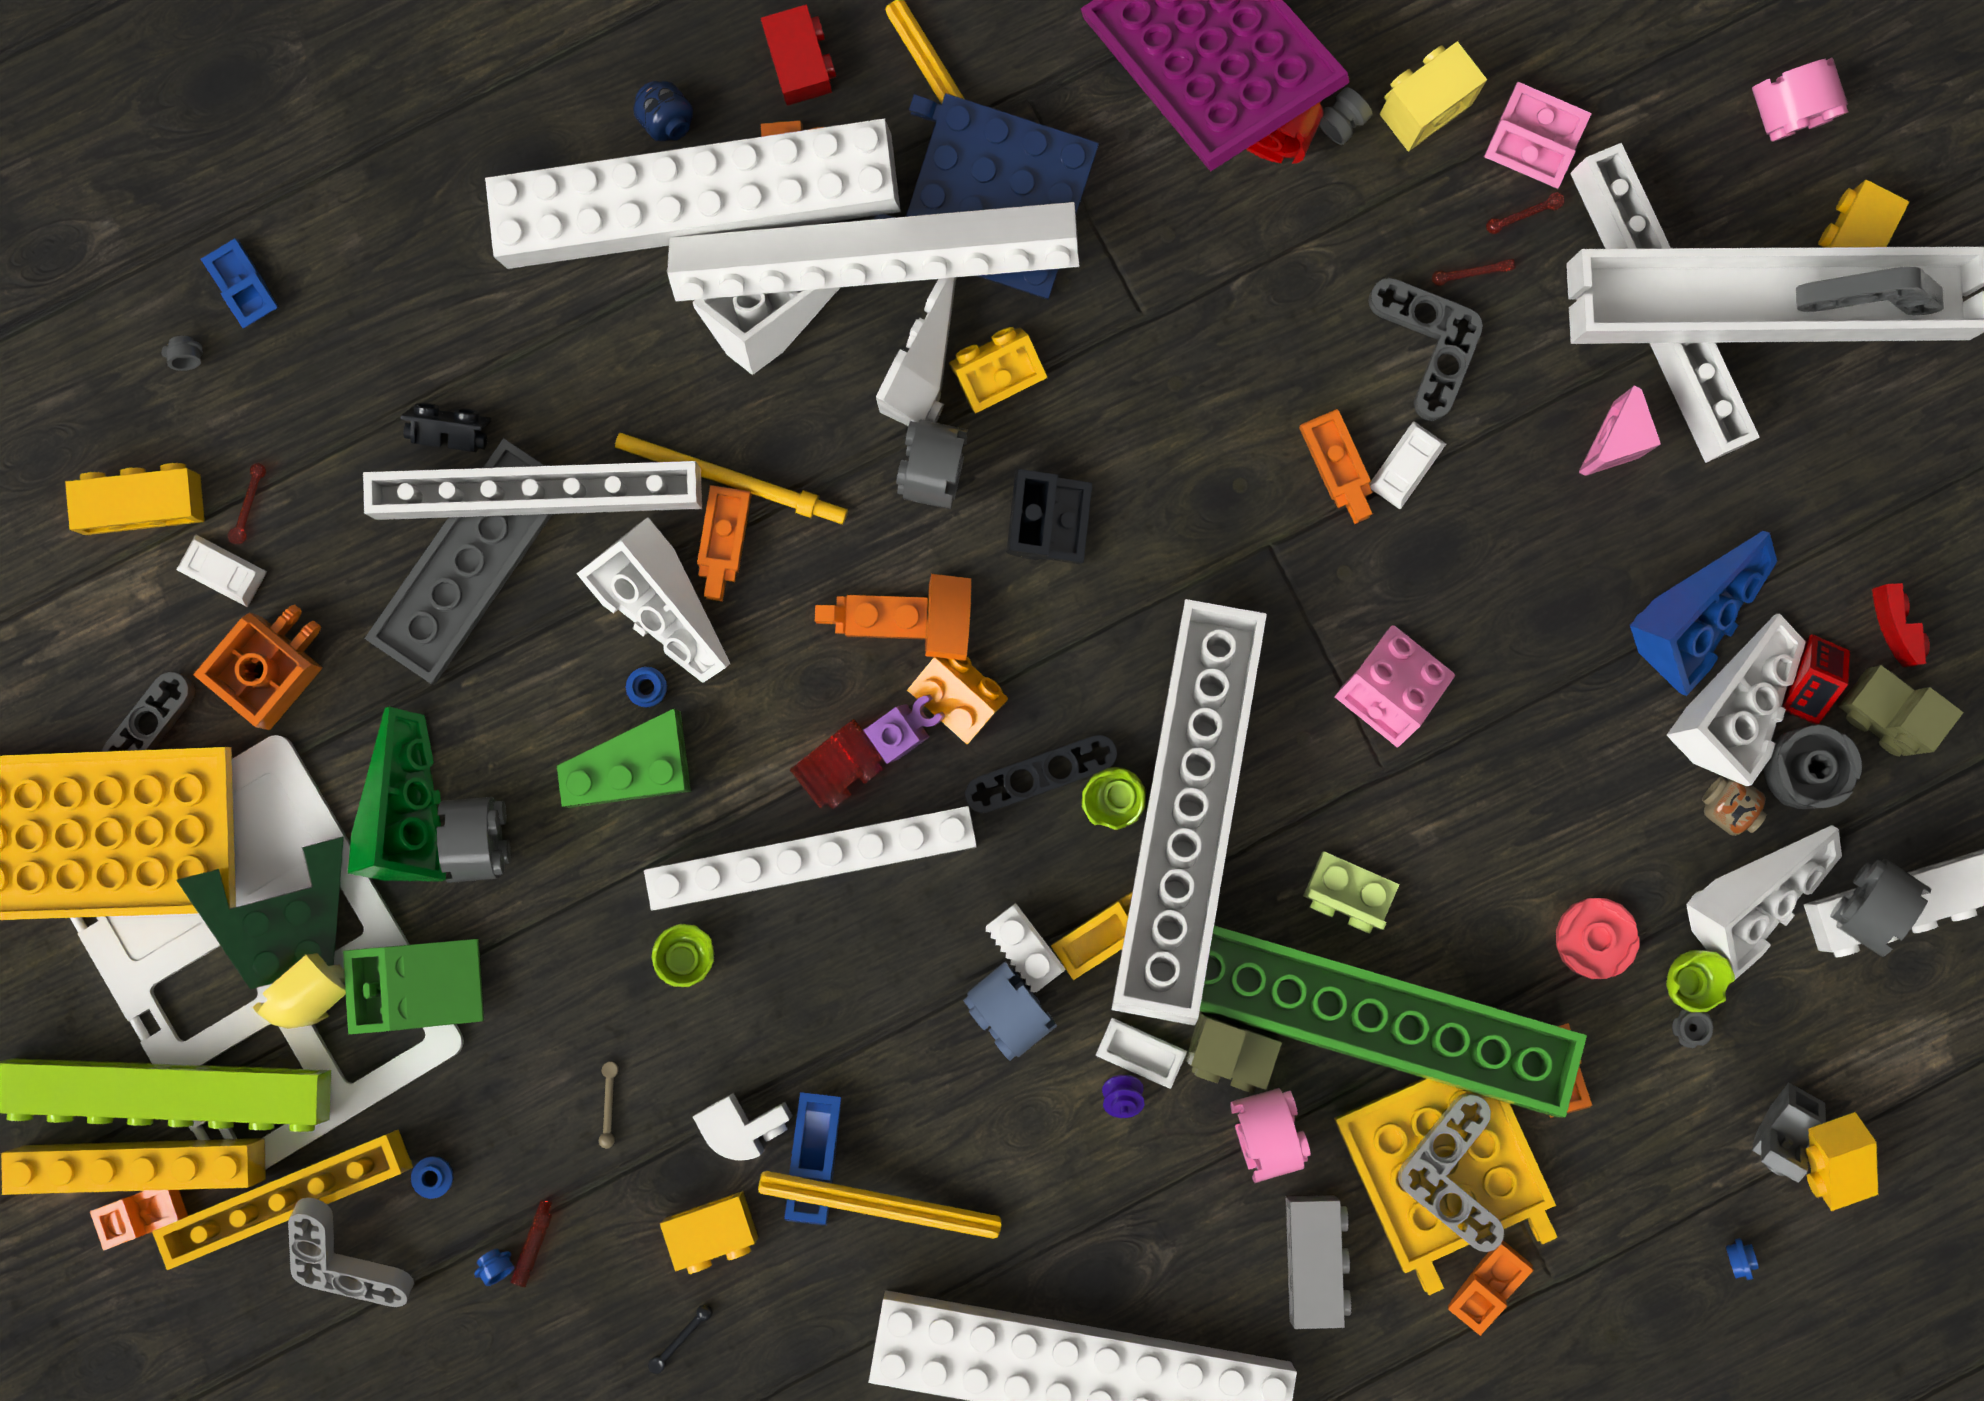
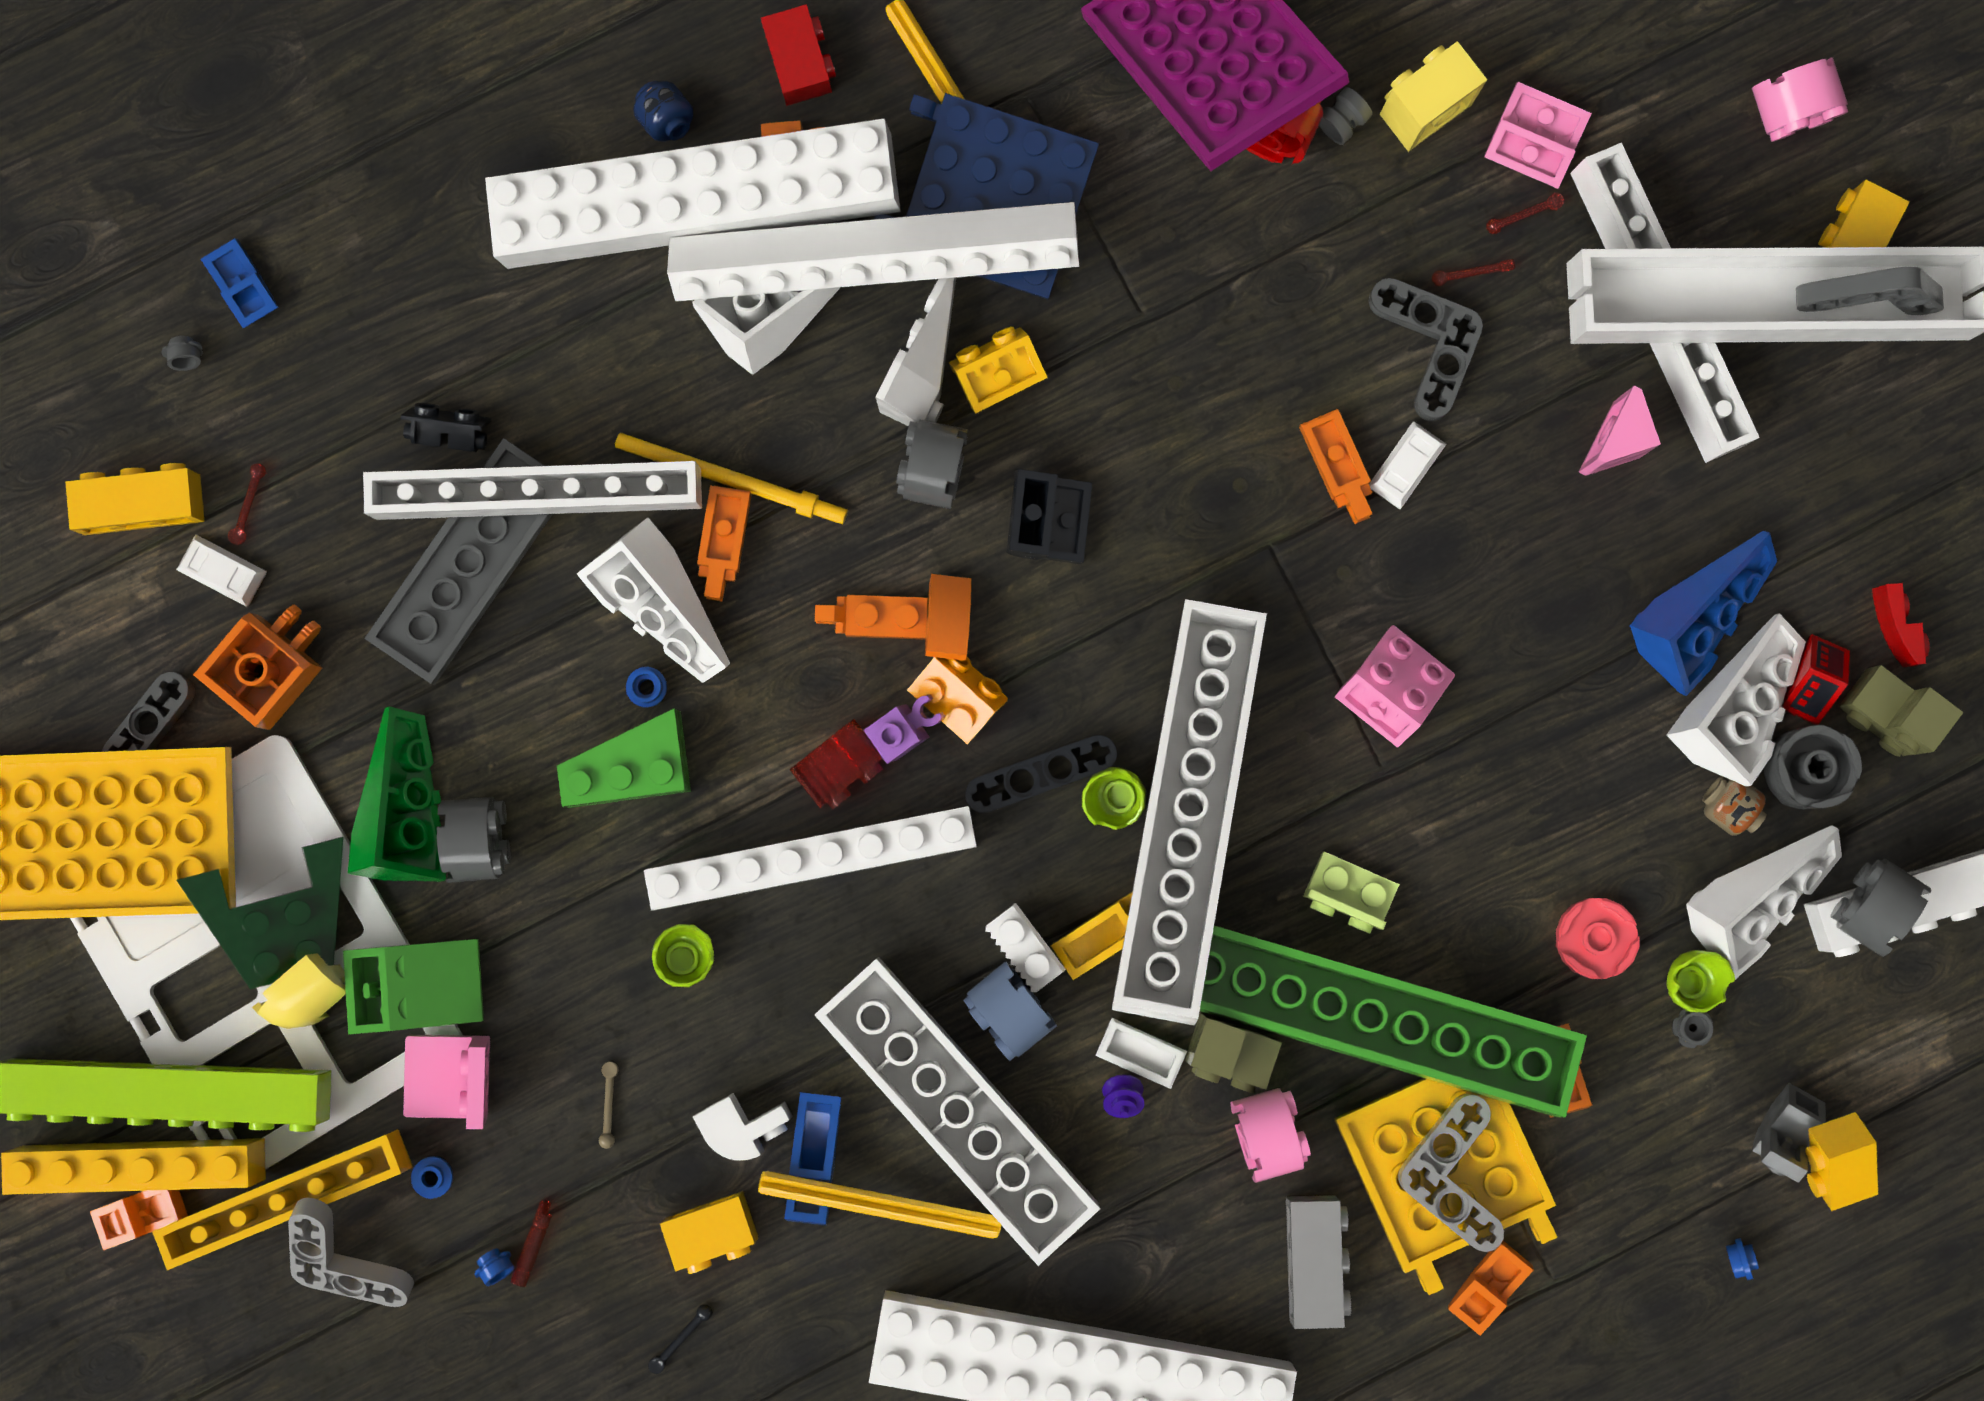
(447, 1077): none -> bright pink bracket
(958, 1111): none -> white brick

